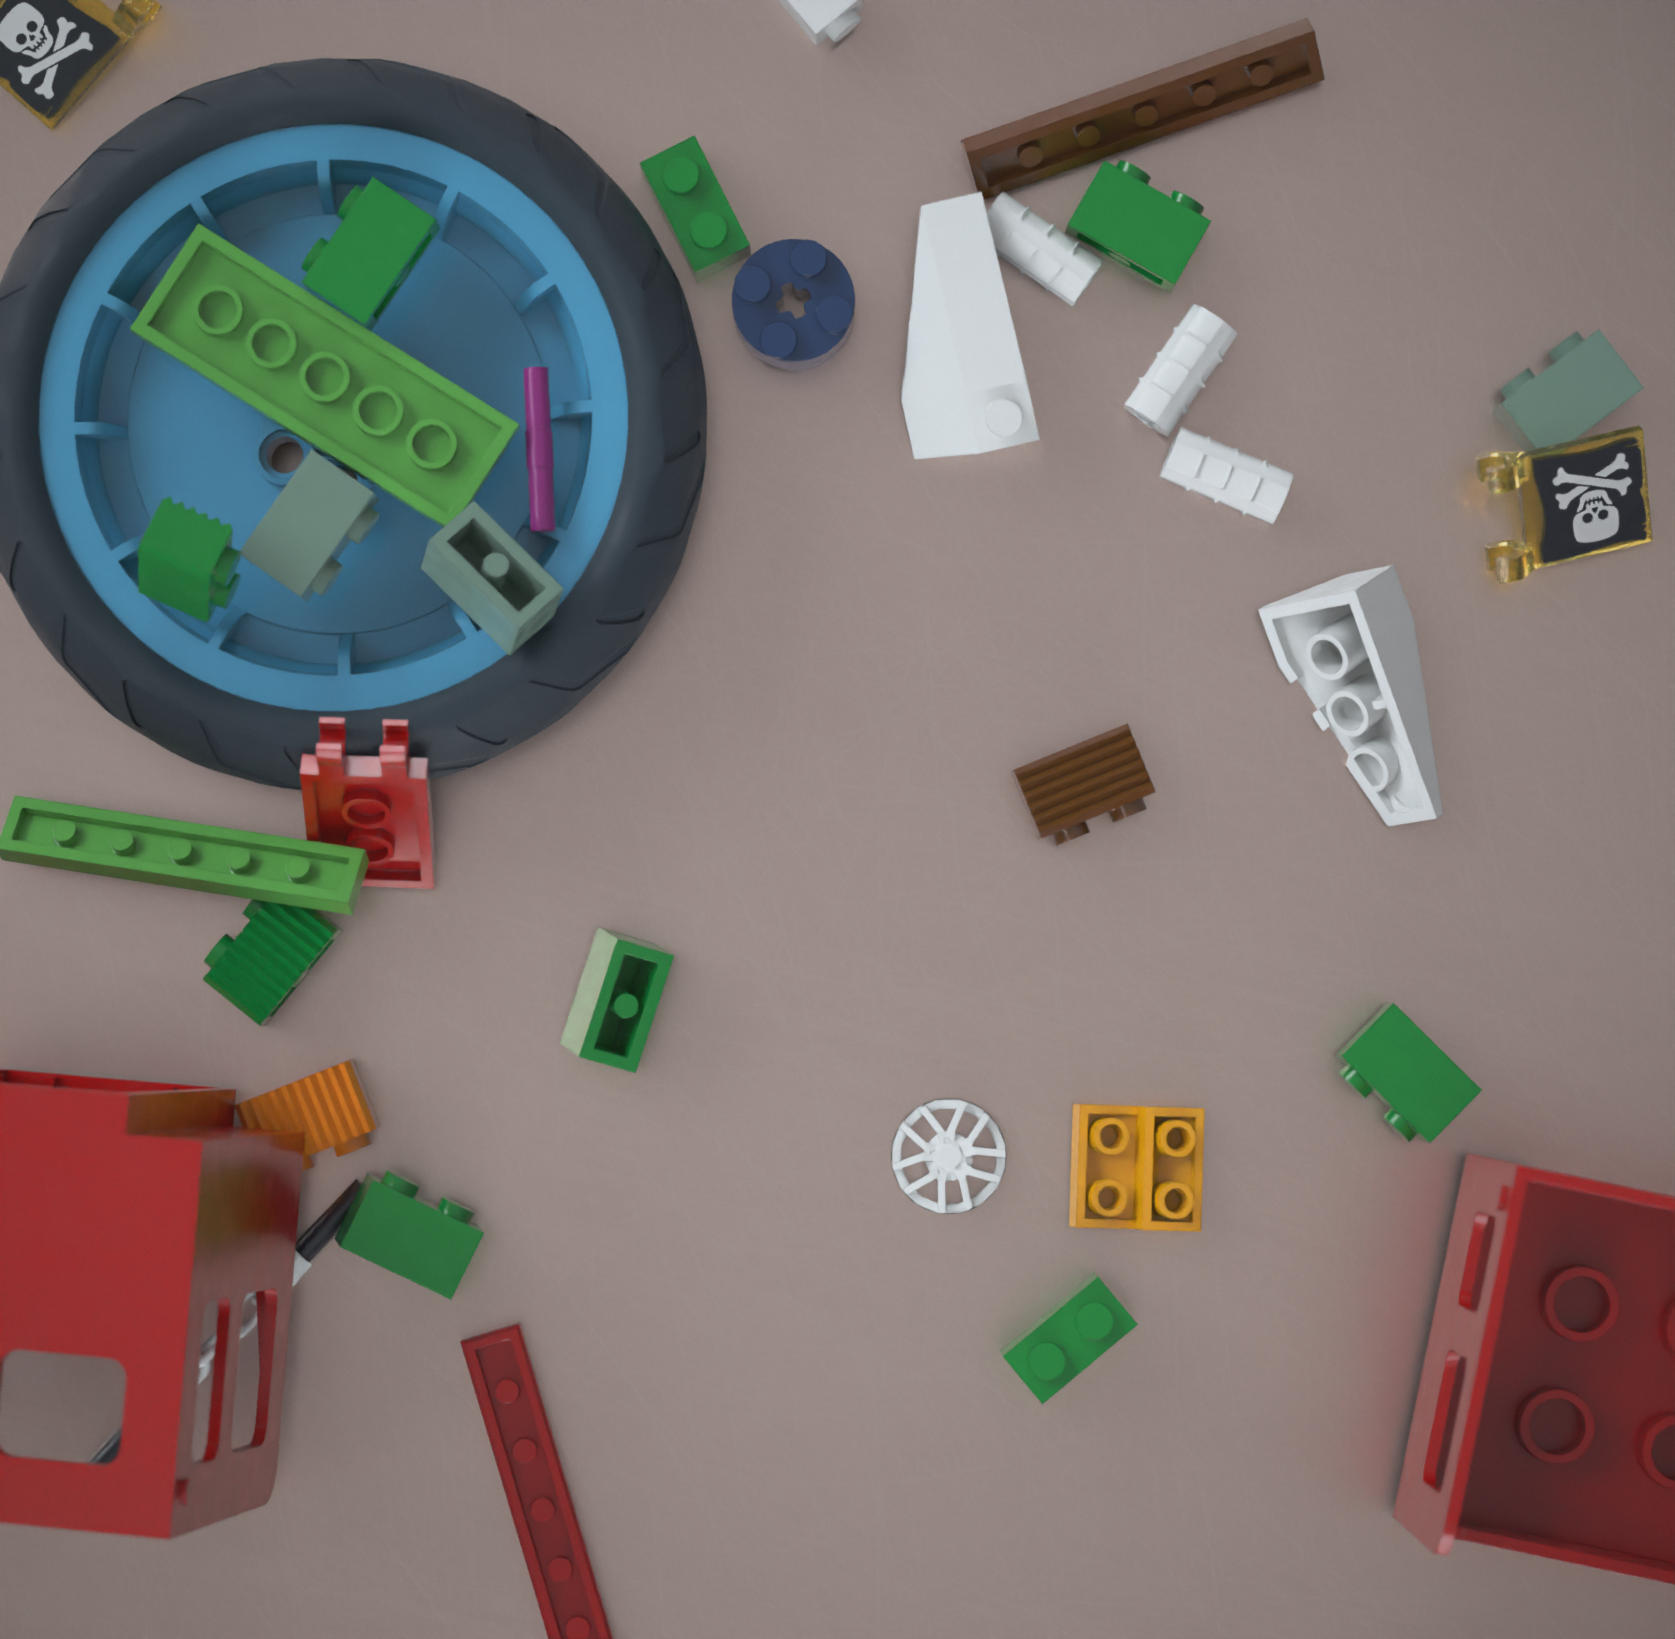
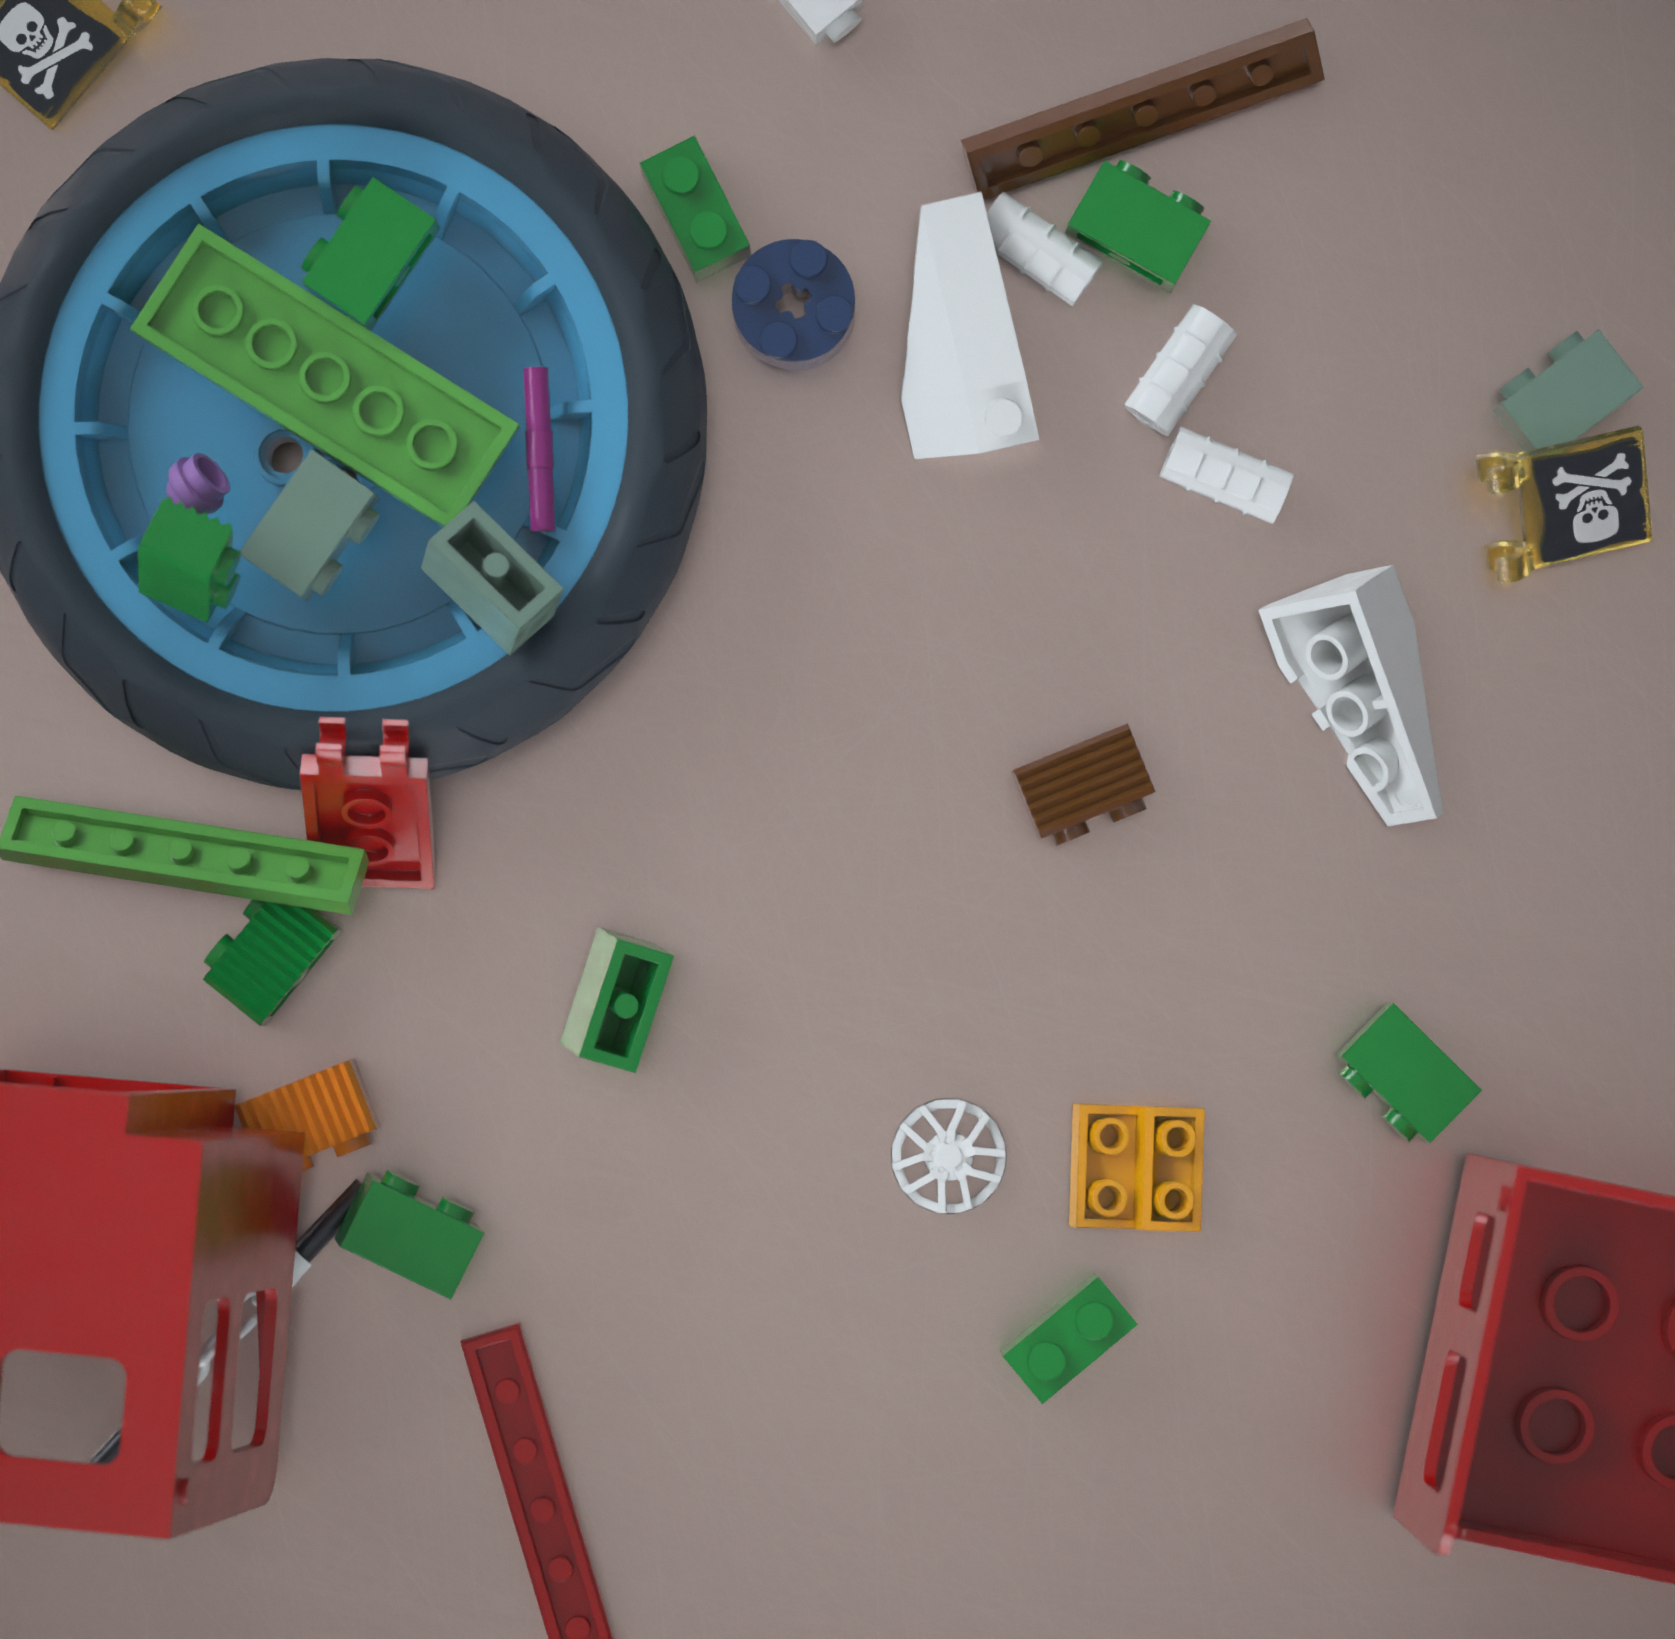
(197, 483): none -> medium lavender plate

